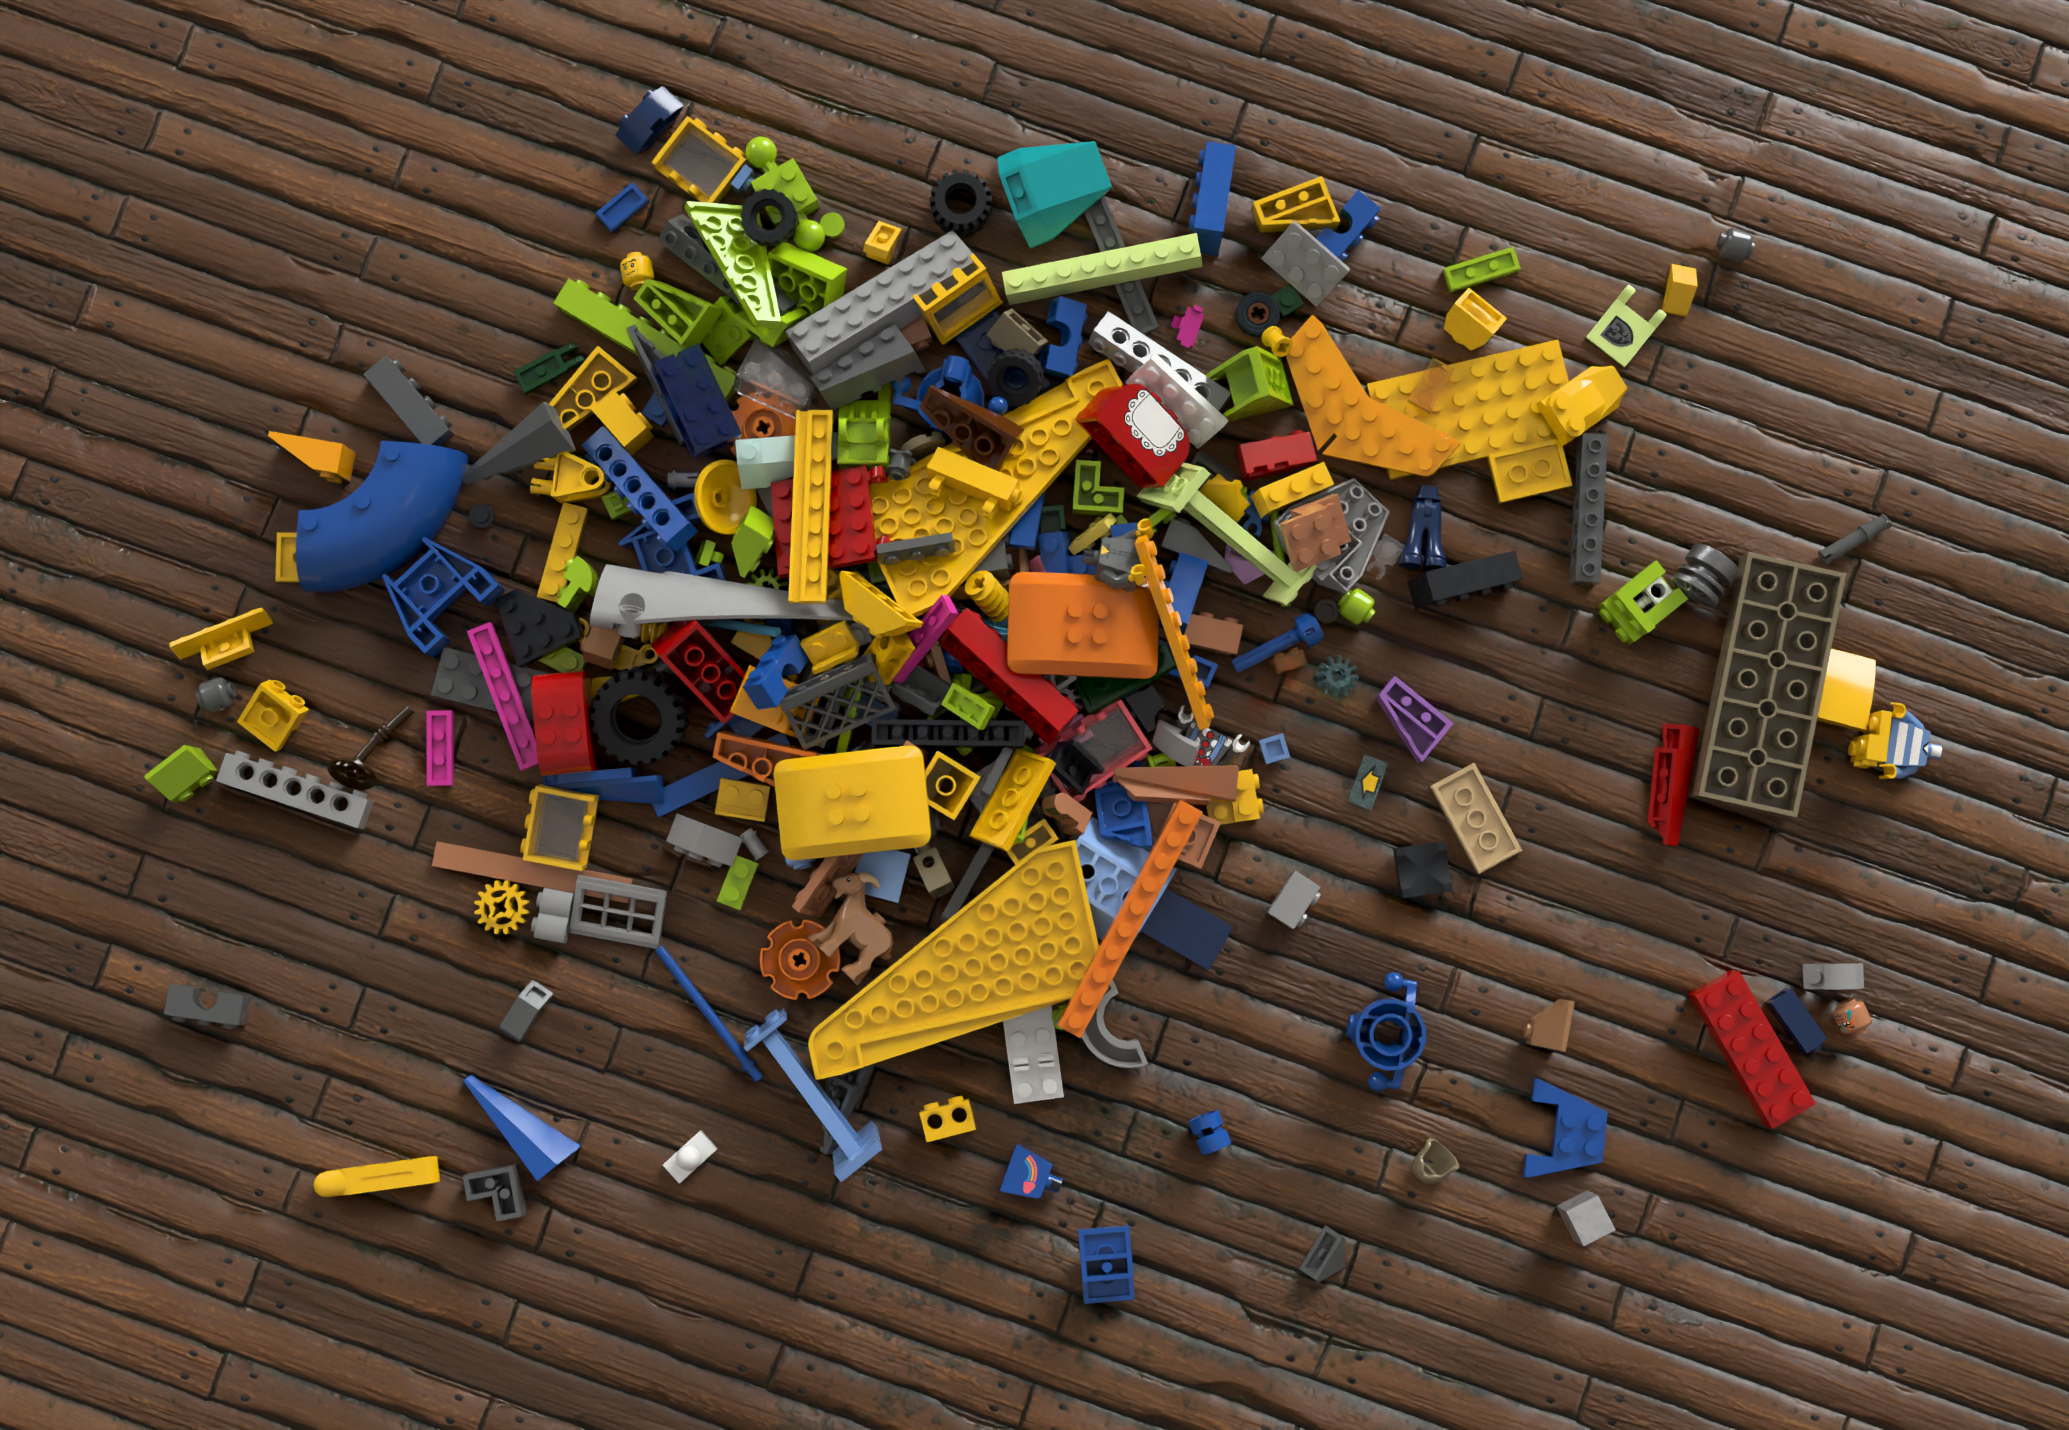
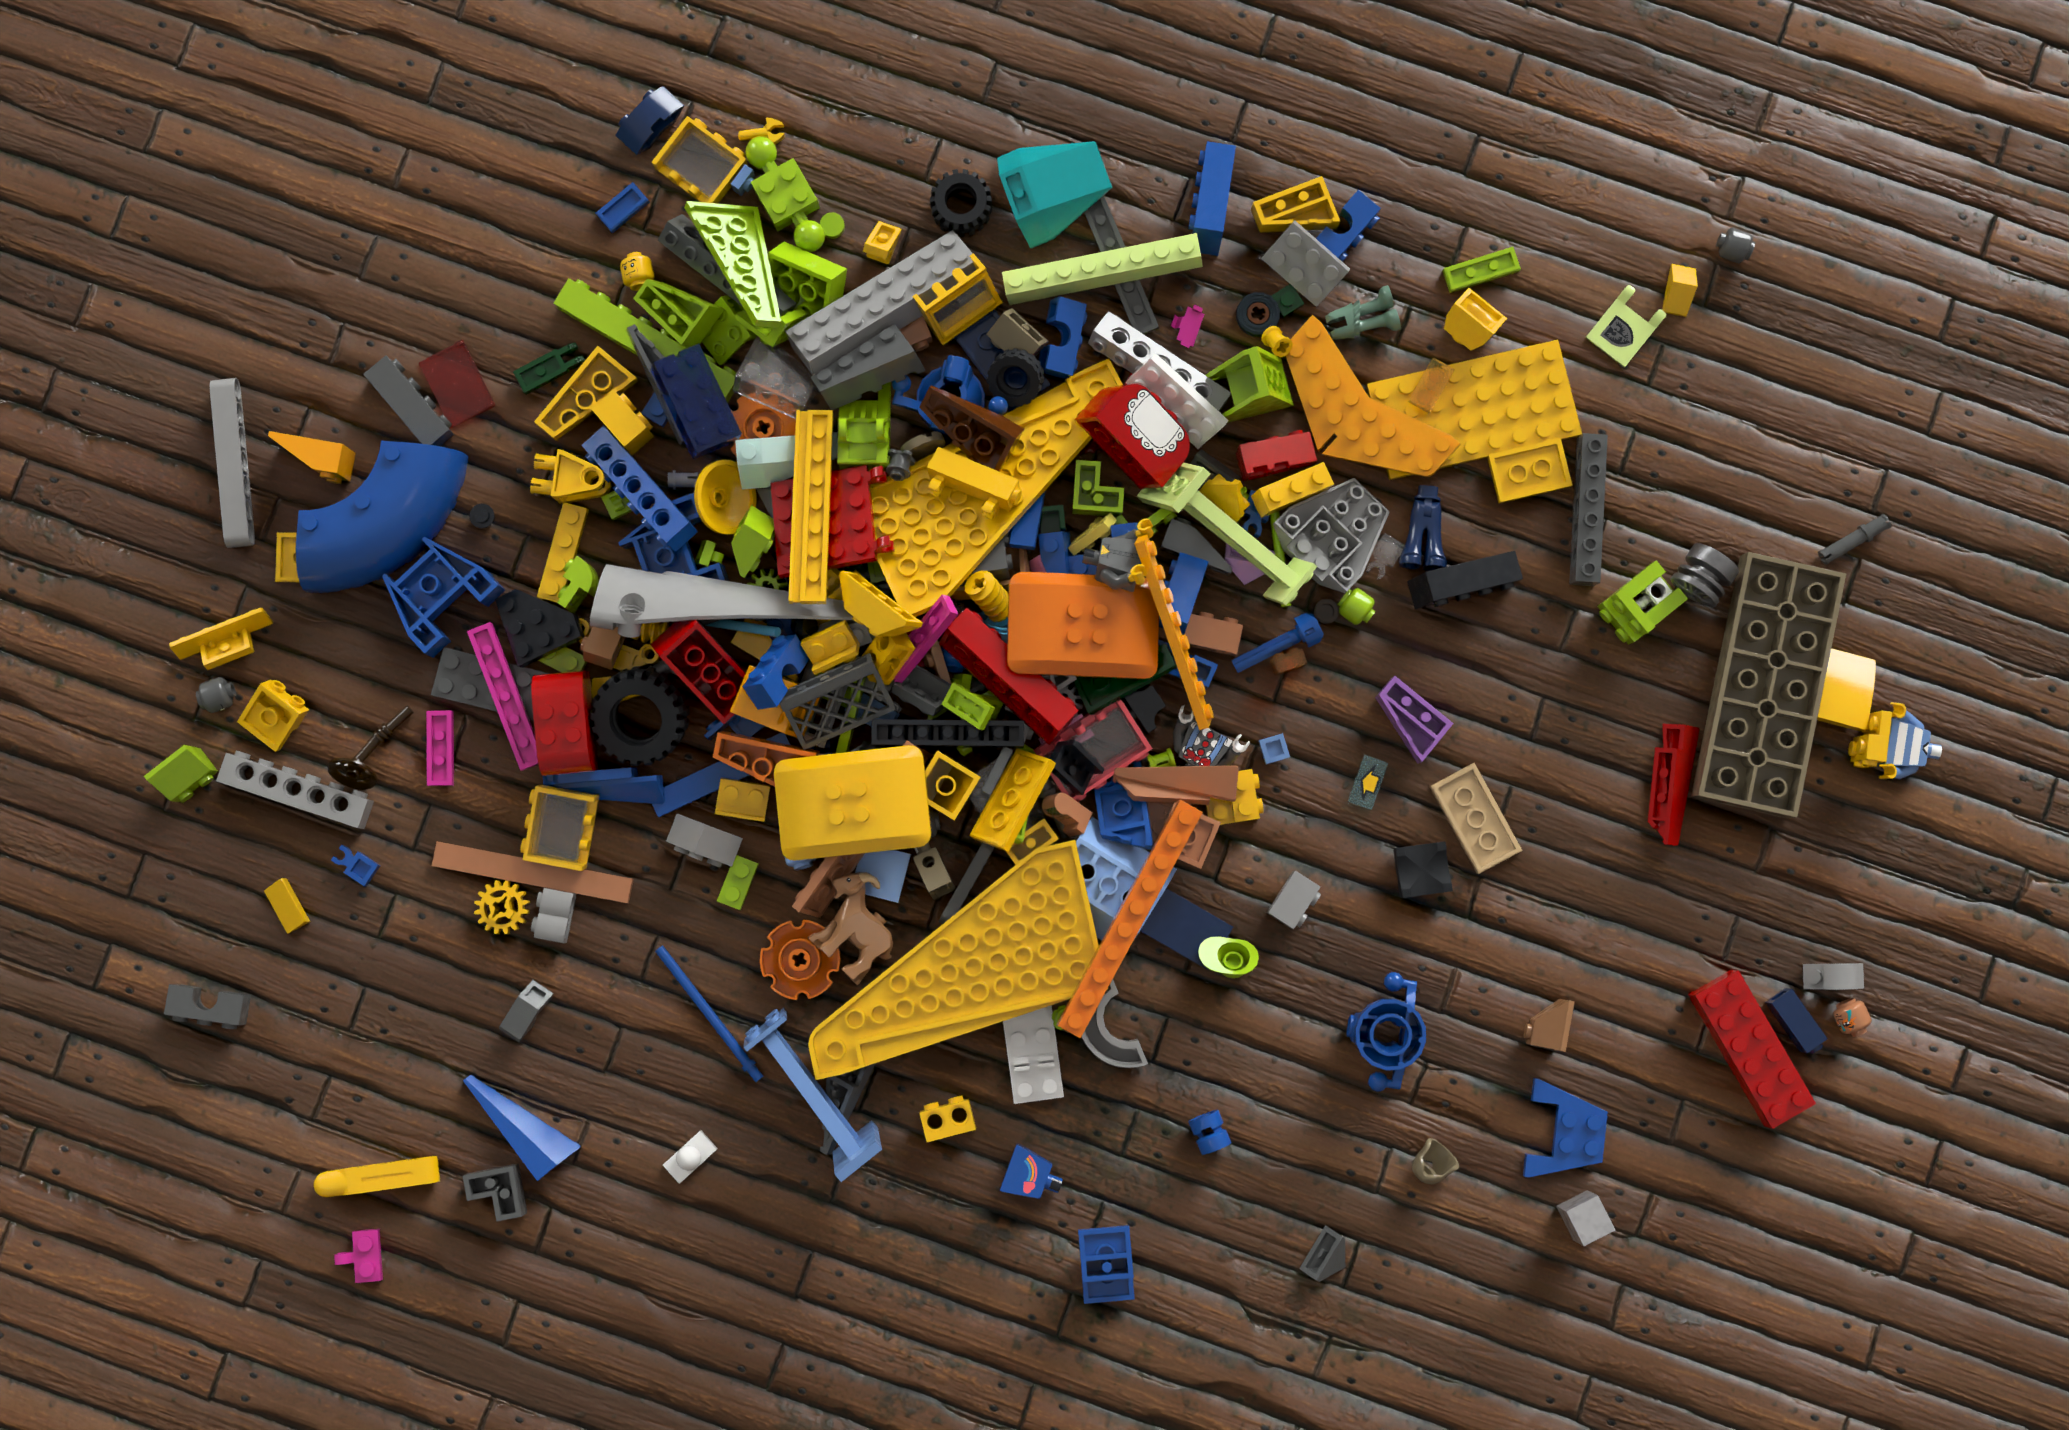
(232, 463): none -> light grey beam
(286, 905): none -> yellow slope
(358, 867): none -> blue plate
(365, 1256): none -> dark pink plate
(457, 383): none -> clear red piece
(531, 440): dark grey wedge -> none
(624, 890): light grey piece -> none
(753, 843): light grey pin -> none
(755, 204): black tyre -> none
(764, 132): none -> yellow bar
(916, 548): dark grey plate -> none
(1174, 745): light grey slope -> none
(1228, 956): none -> lime piece
(1315, 532): nougat bracket -> none
(1340, 684): clear light blue gear -> none
(1353, 313): none -> sand green piece
(1582, 402): yellow slope -> none

